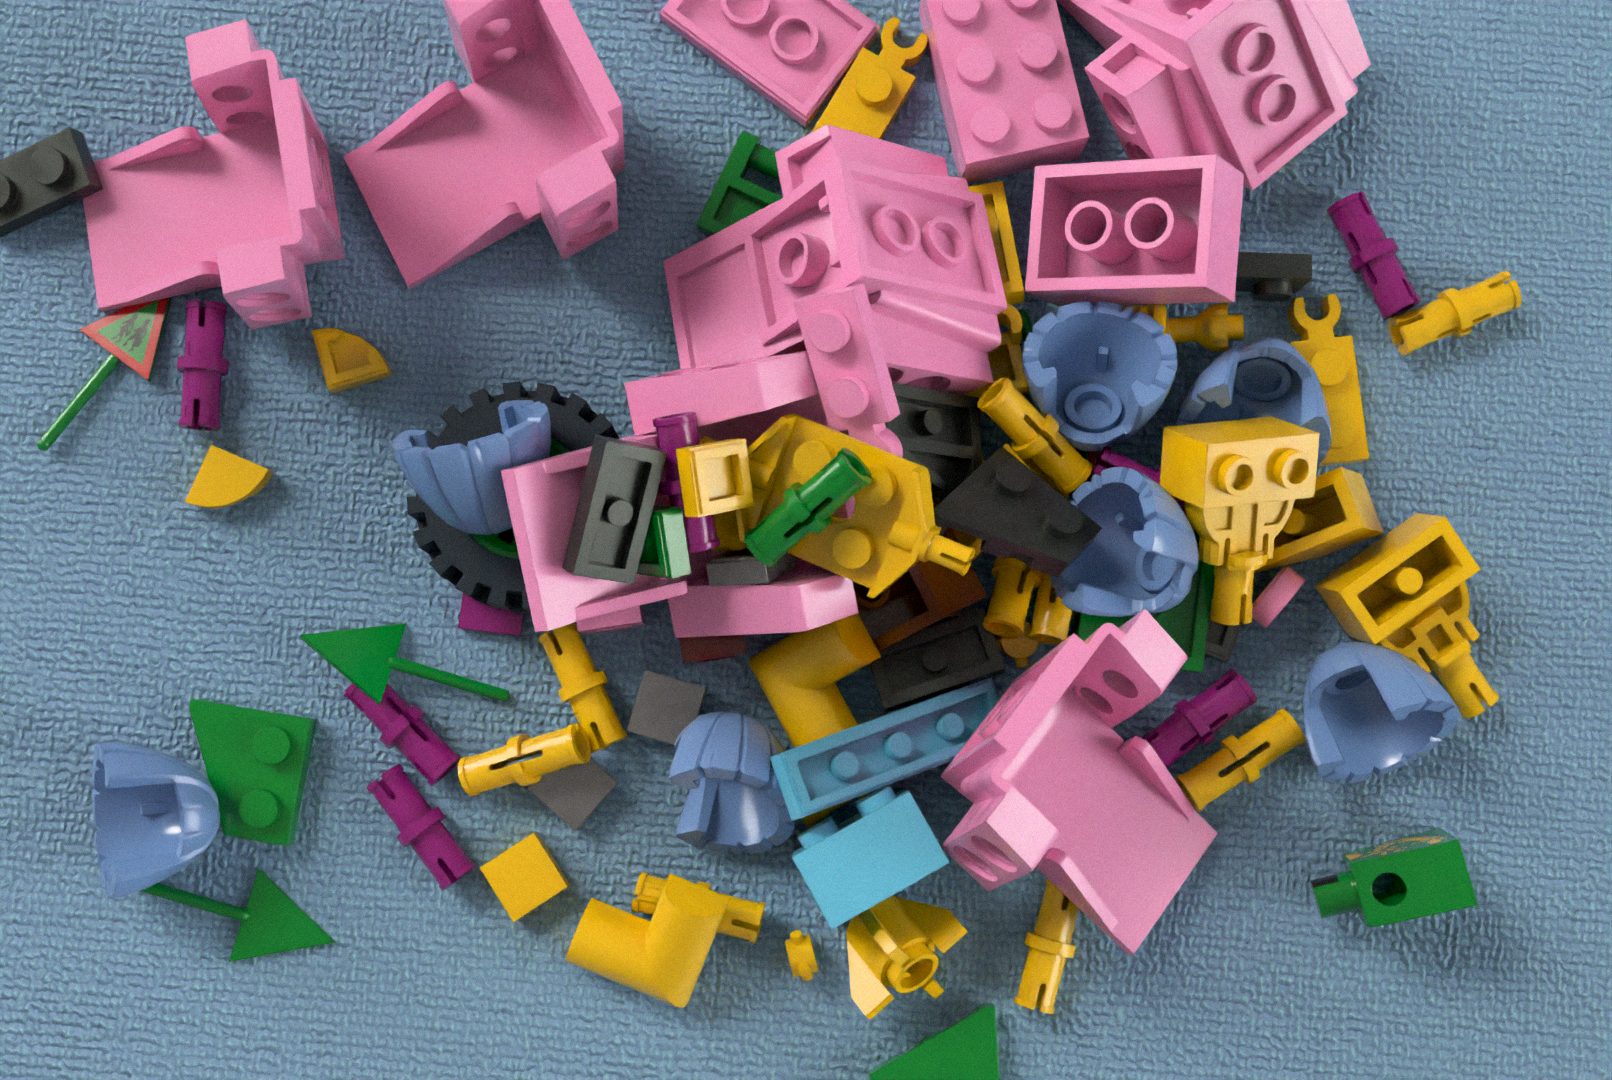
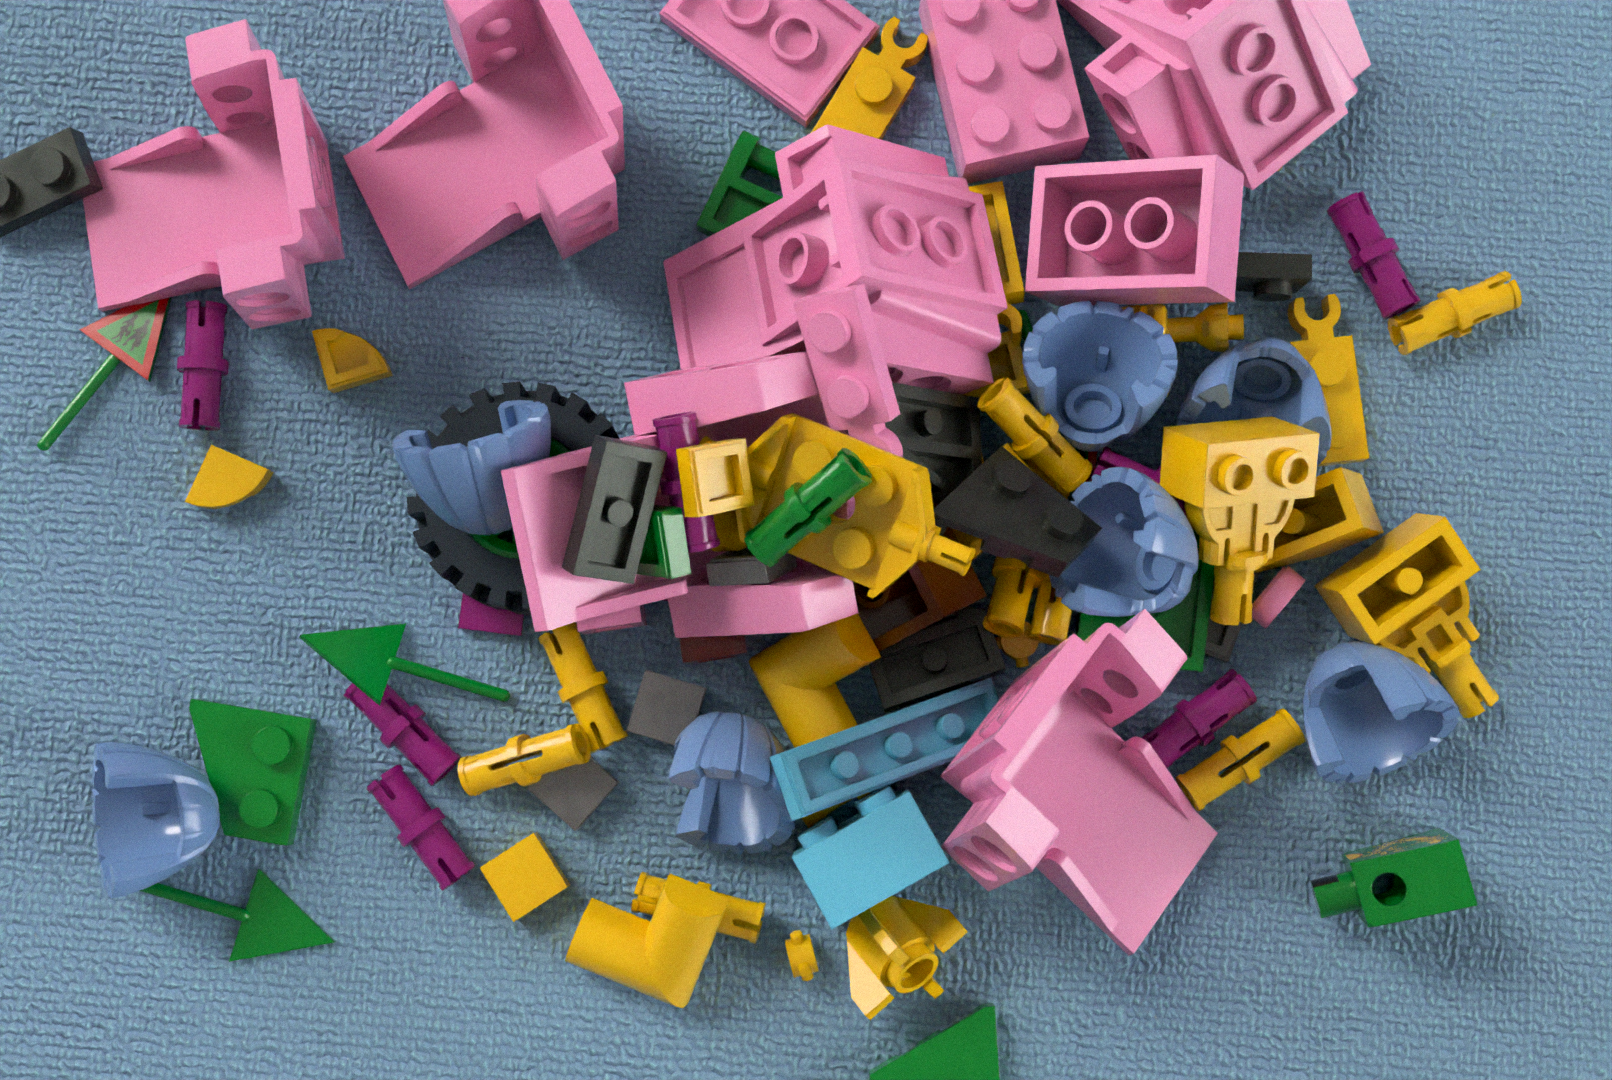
(1047, 951): yellow pin -> none

